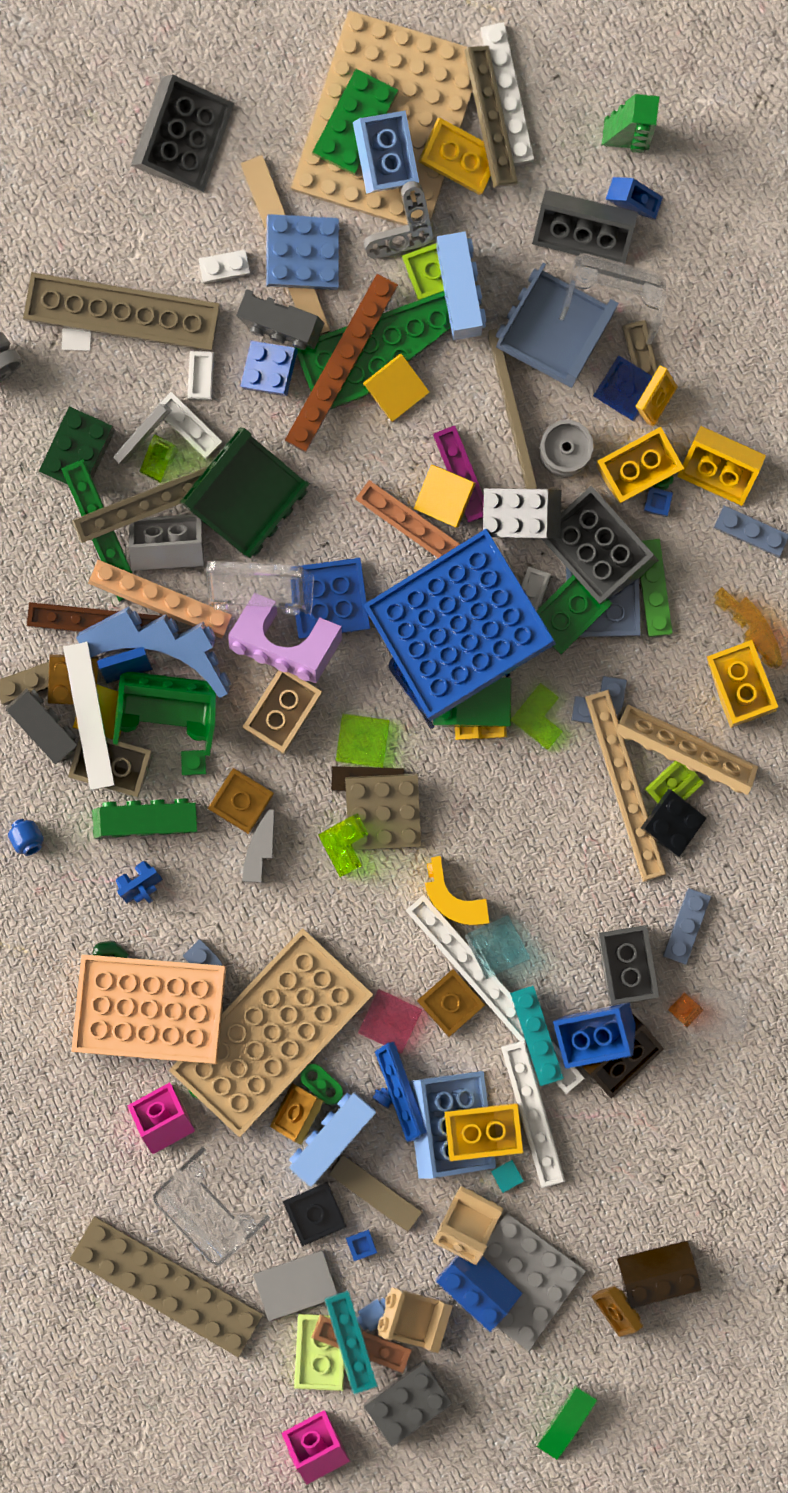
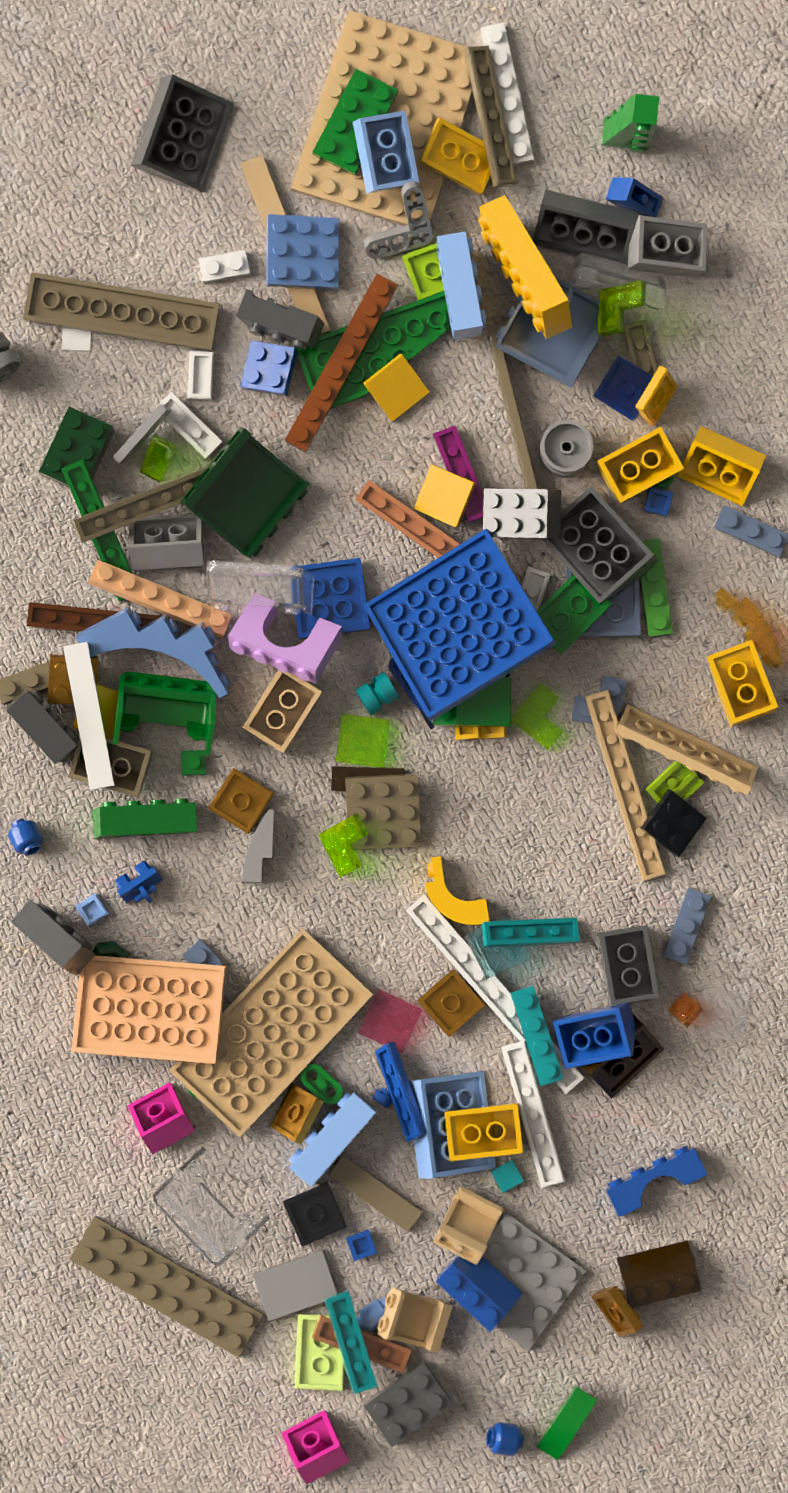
(54, 936): none -> dark grey brick
(92, 910): none -> light blue tile
(129, 661): blue tile -> none
(377, 693): none -> teal wheel
(504, 1439): none -> blue head
(524, 267): none -> yellow brick
(530, 932): none -> teal plate
(614, 302): none -> clear neon green plate
(627, 1193): none -> blue arch
(668, 246): none -> light grey slope

